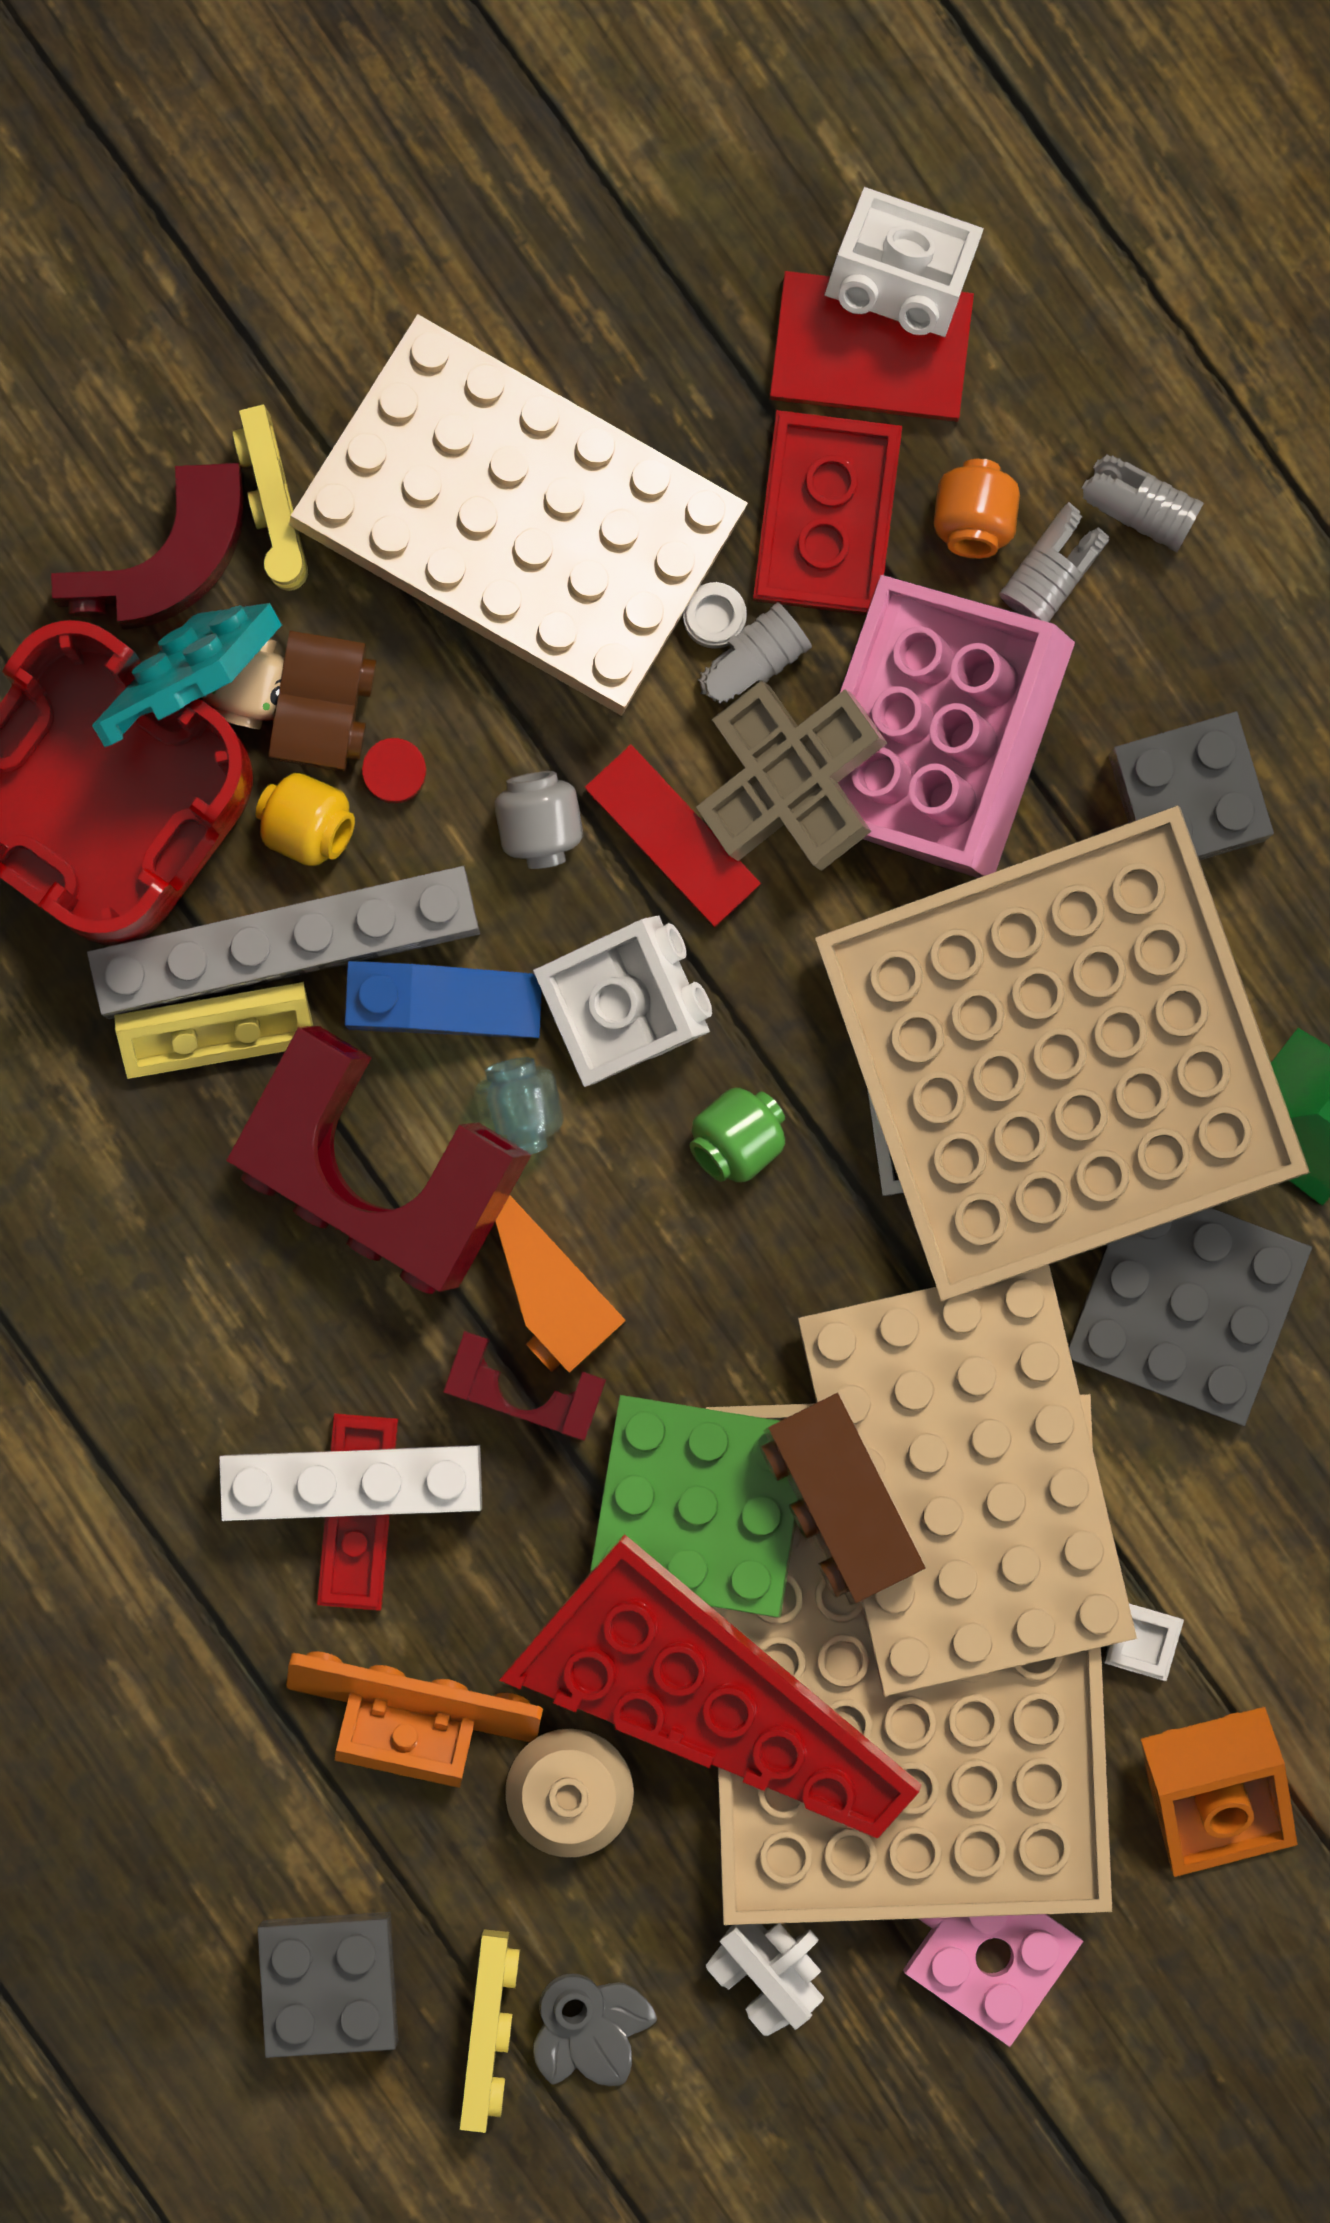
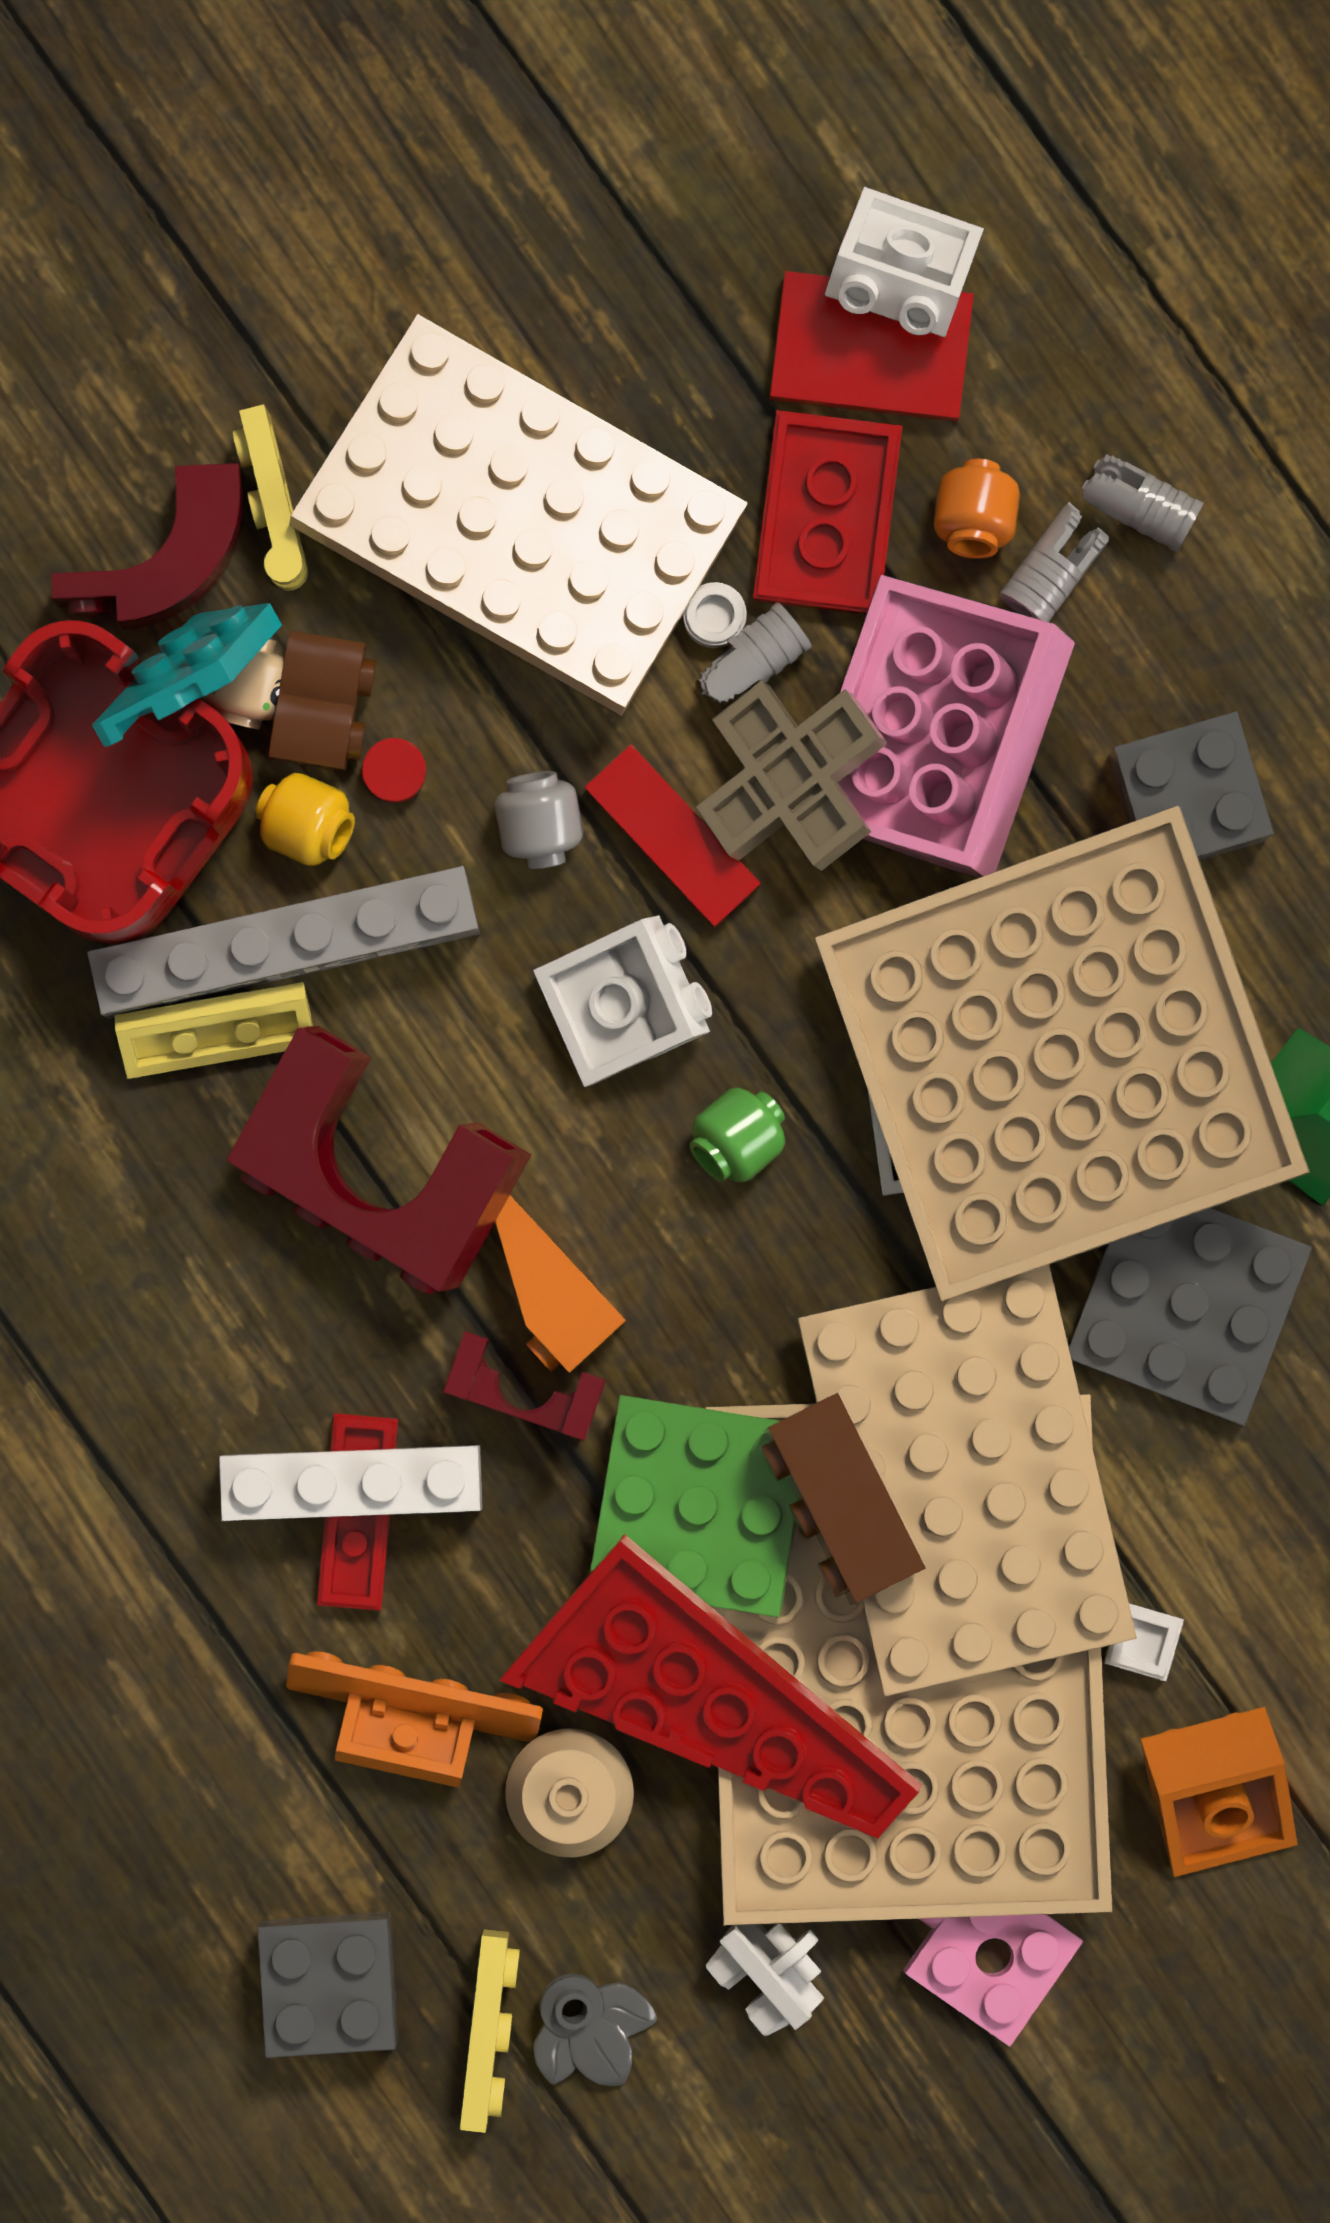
(442, 1000): blue slope -> none
(520, 1103): clear light blue head -> none

